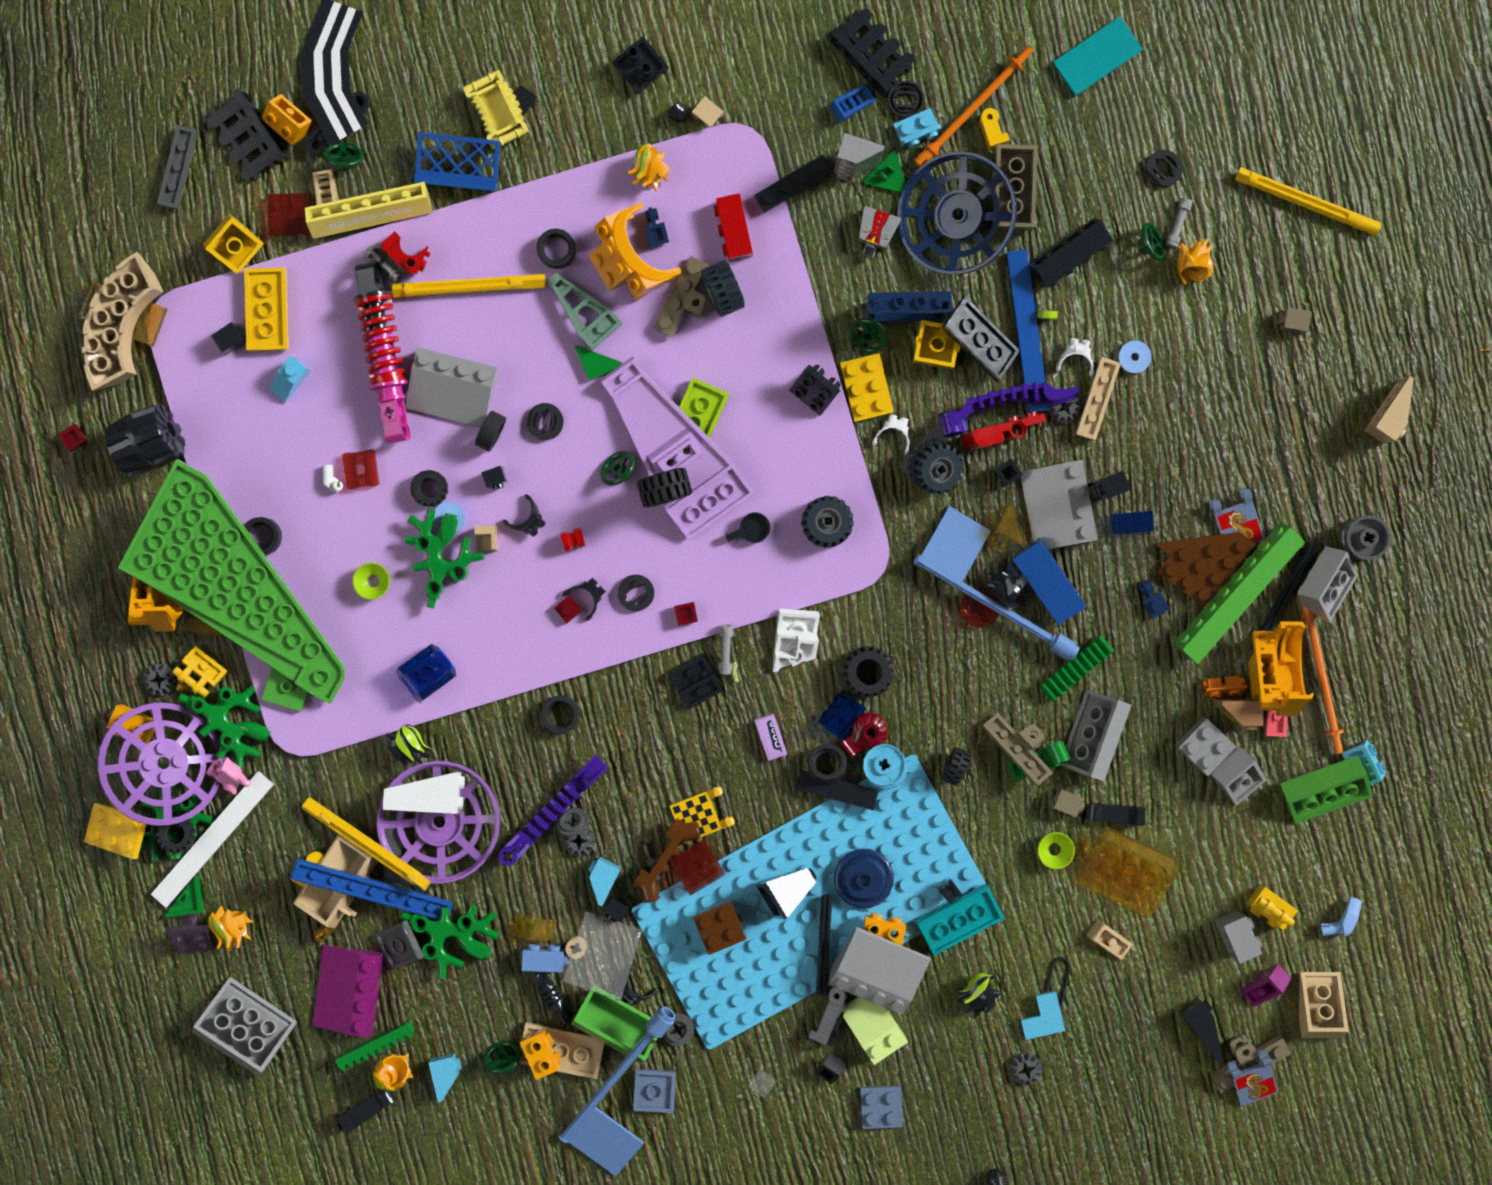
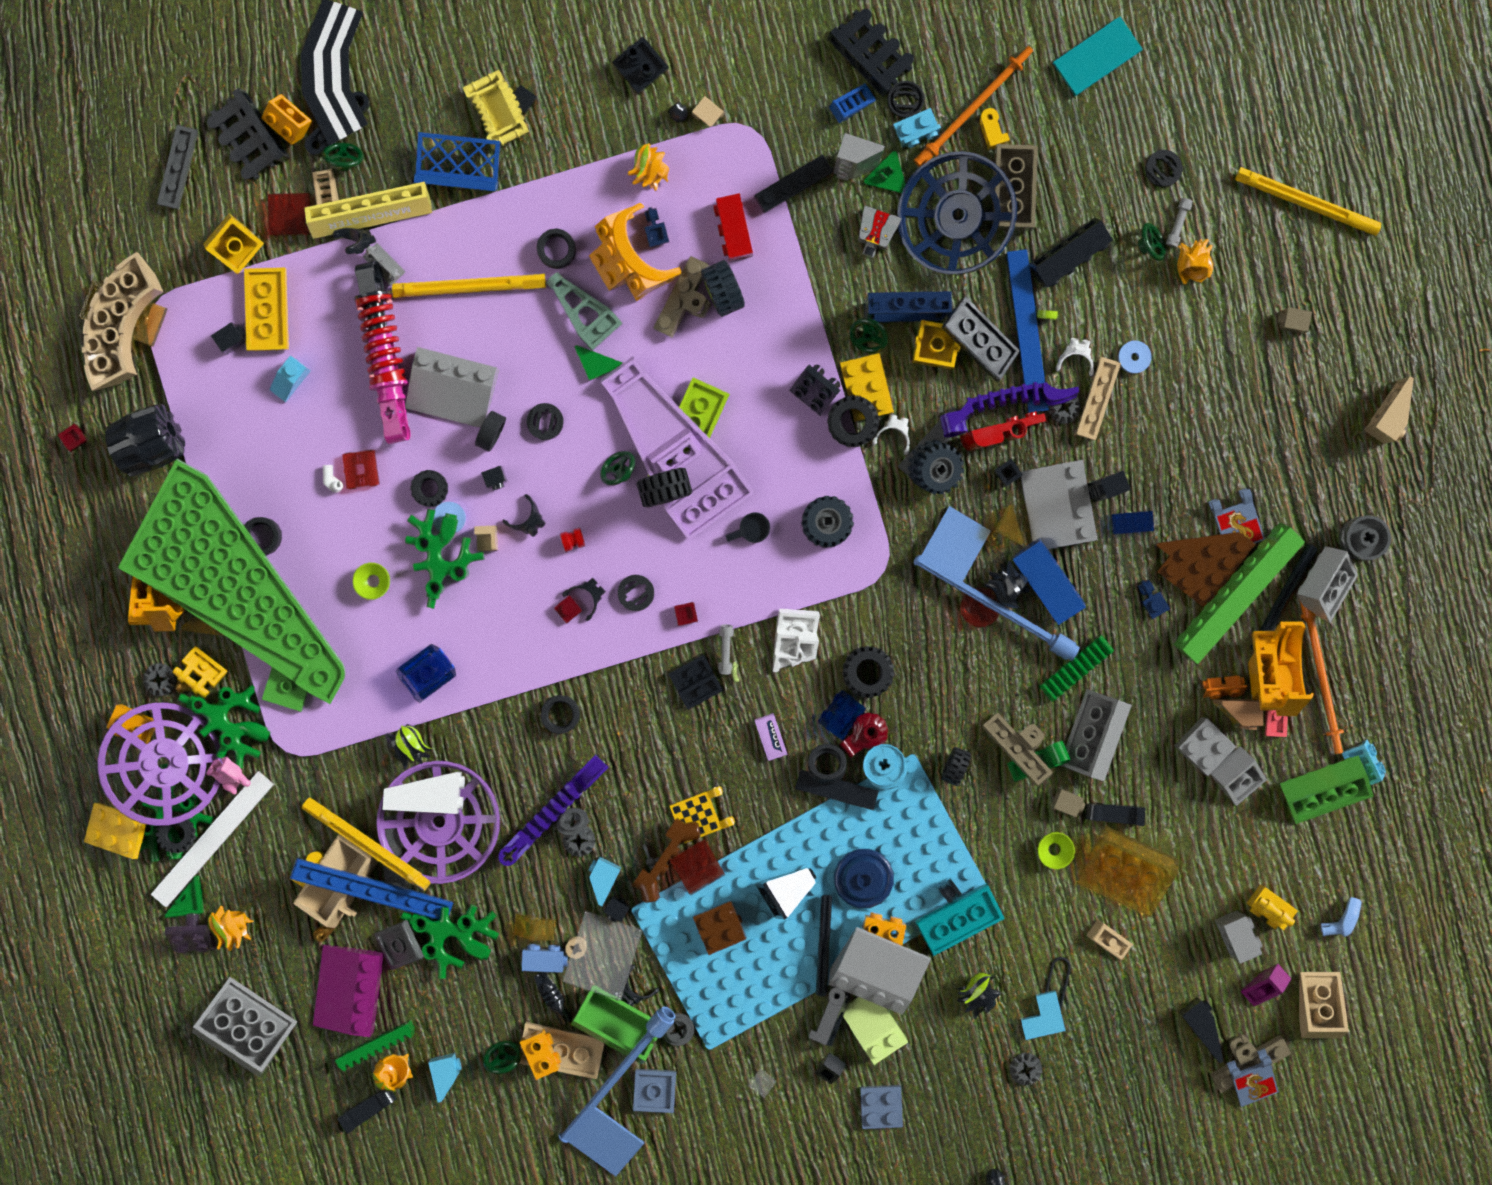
(362, 238): none -> black helmet
(392, 247): red tile -> none
(853, 439): none -> black tyre

